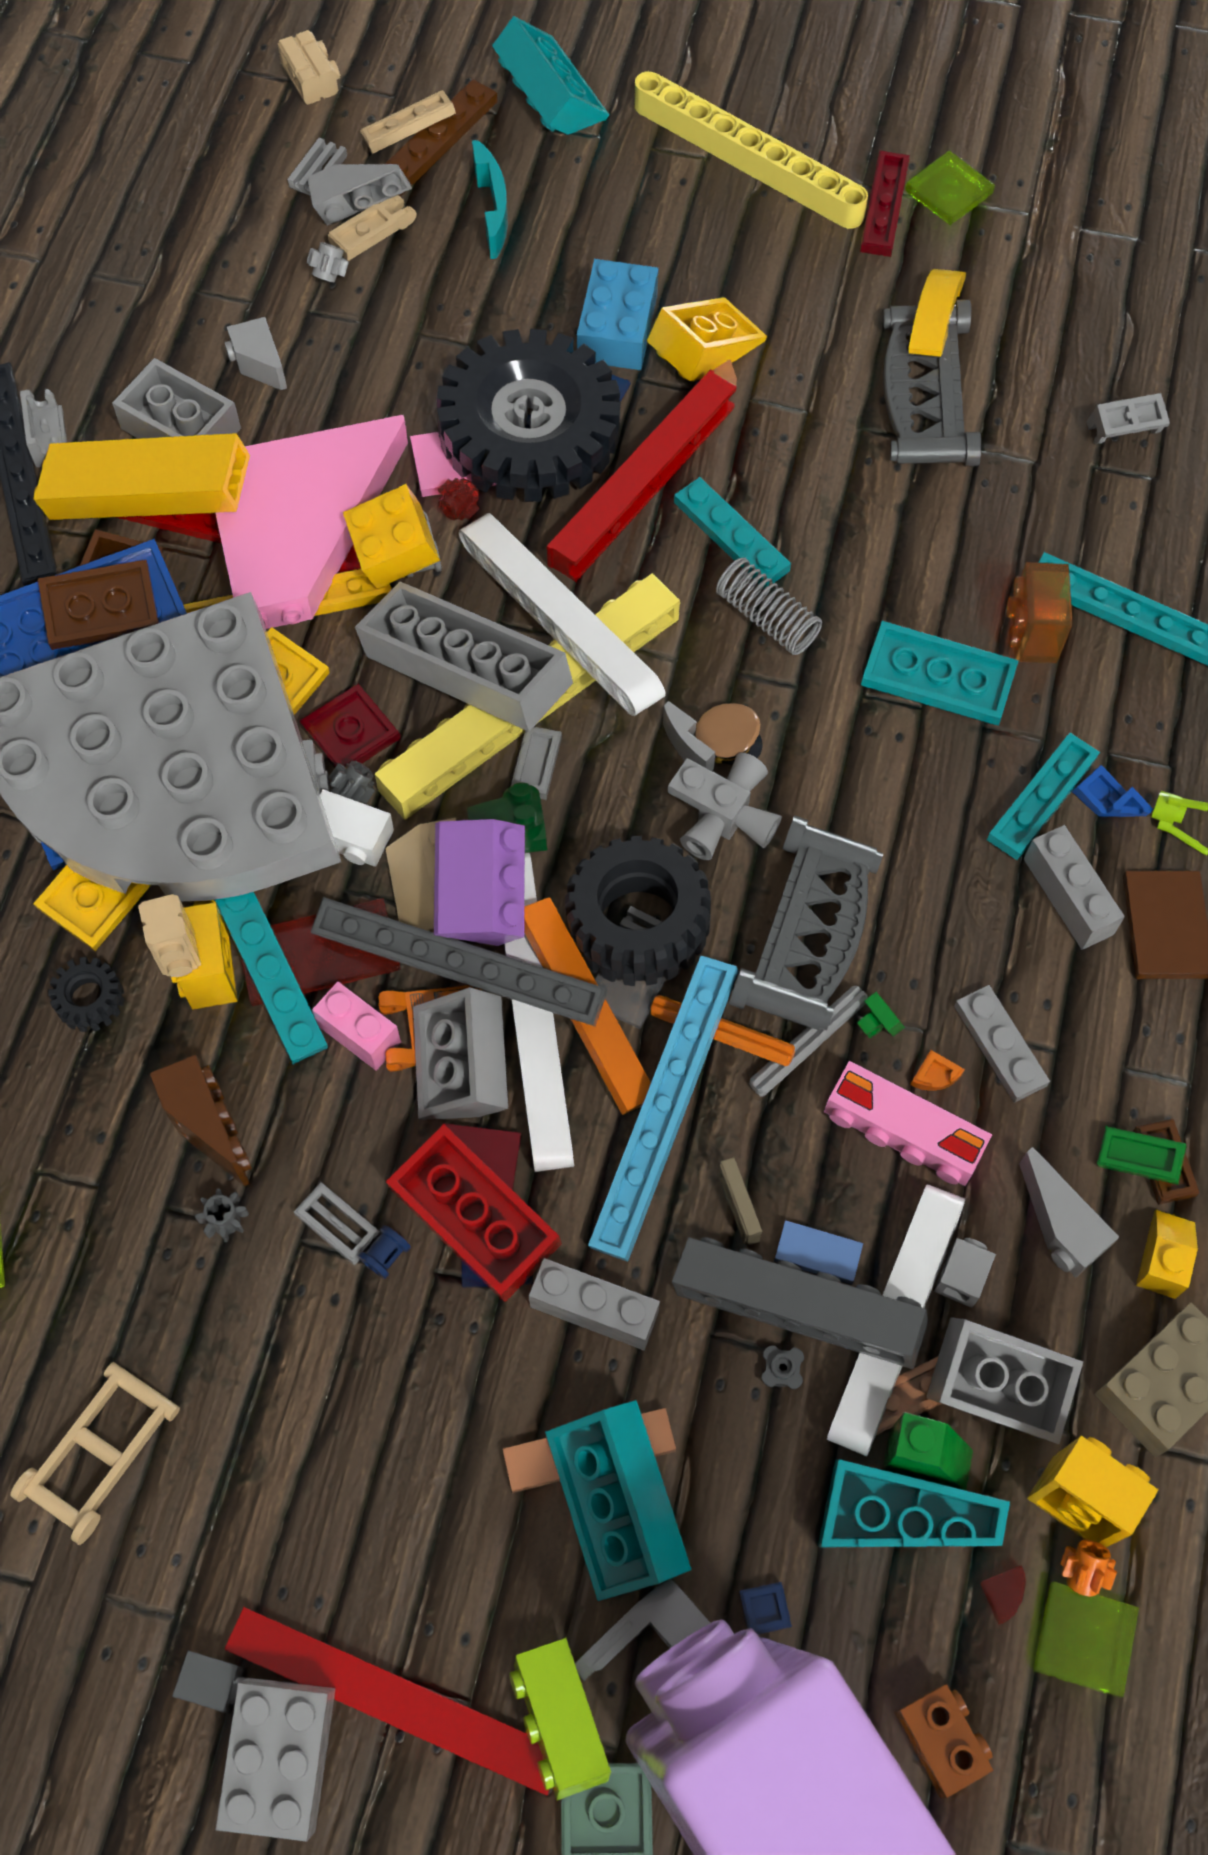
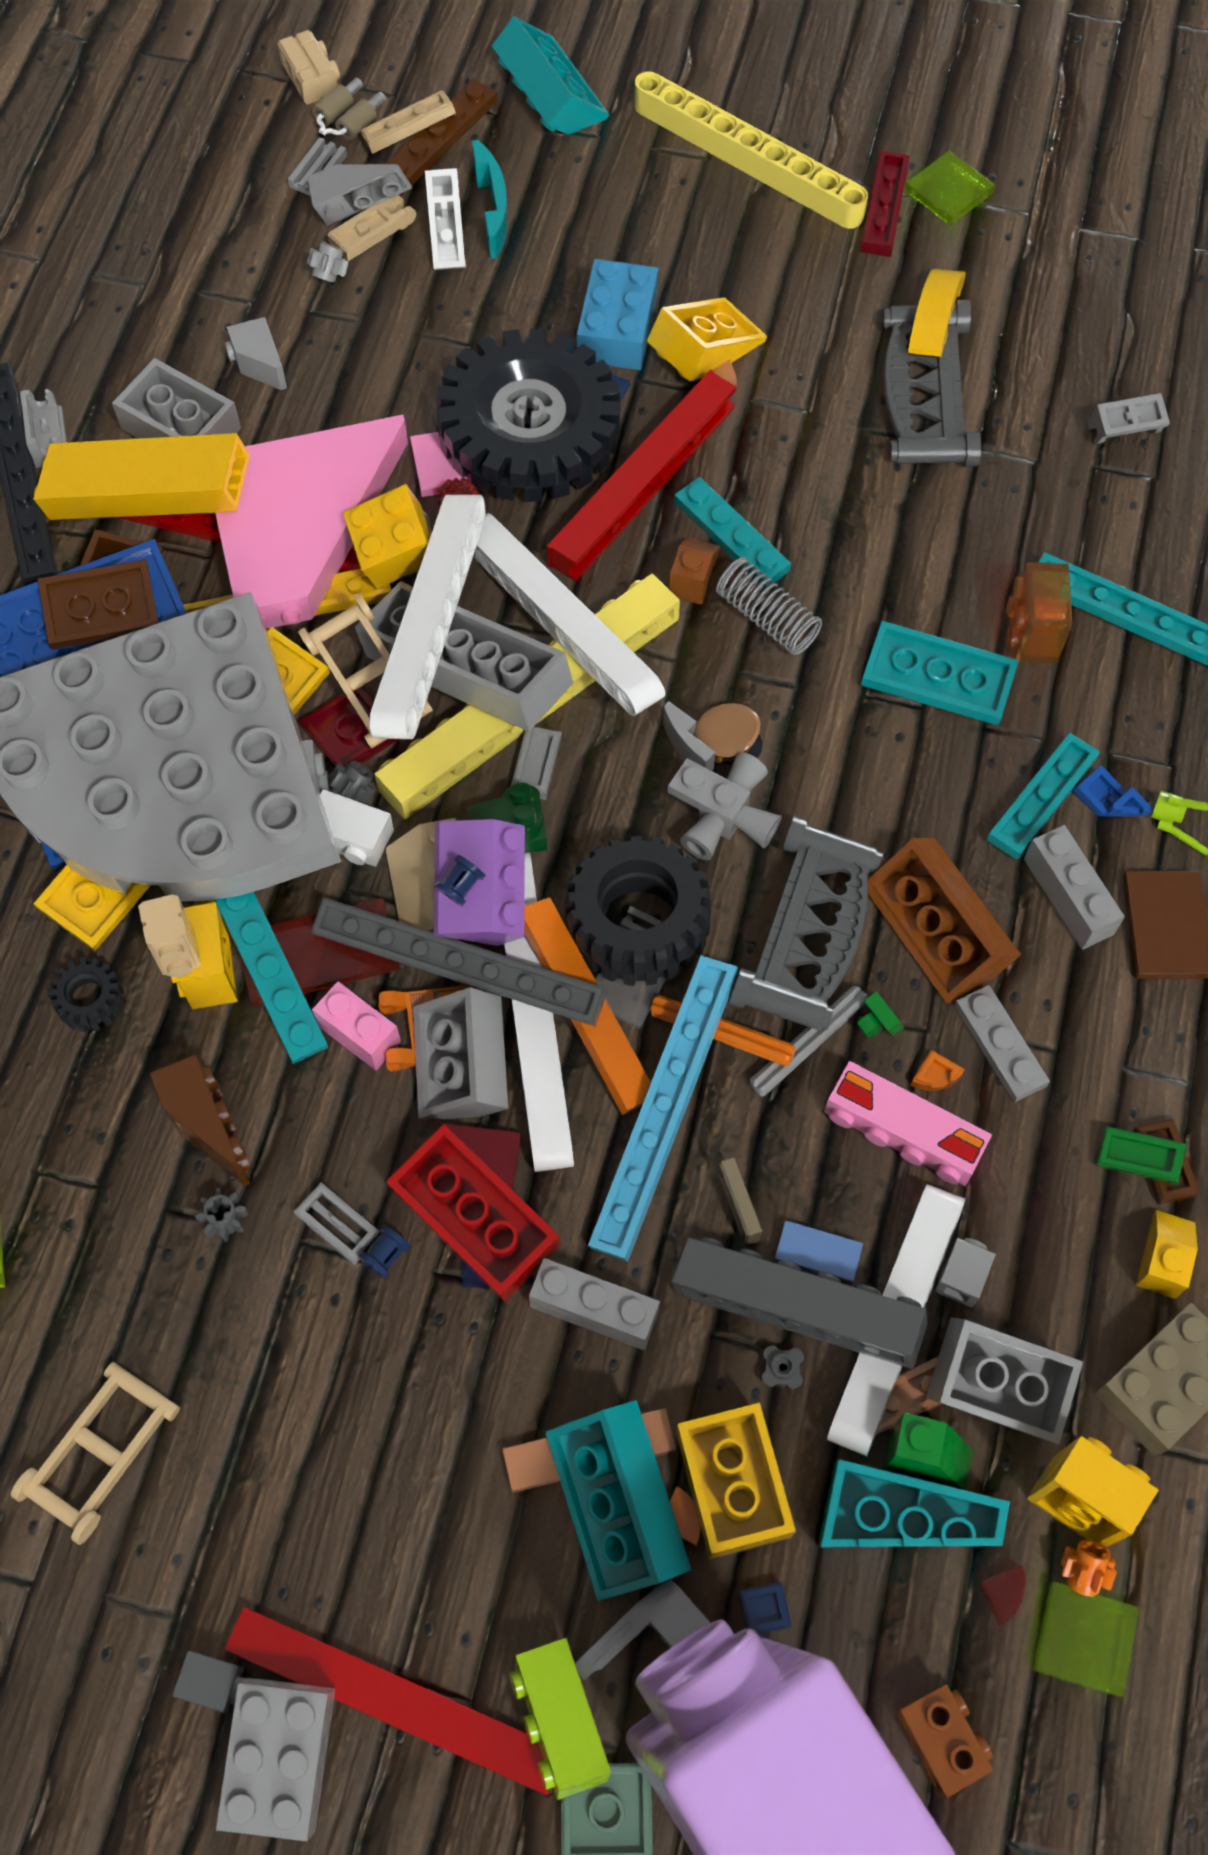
(314, 642): none -> tan piece
(337, 102): none -> dark tan piece
(427, 618): none -> white beam
(445, 219): none -> white slope
(462, 868): none -> dark blue bush
(685, 1516): none -> orange tile
(693, 569): none -> dark orange slope
(734, 1481): none -> yellow brick
(940, 919): none -> dark orange slope
(1067, 1222): light grey slope -> none

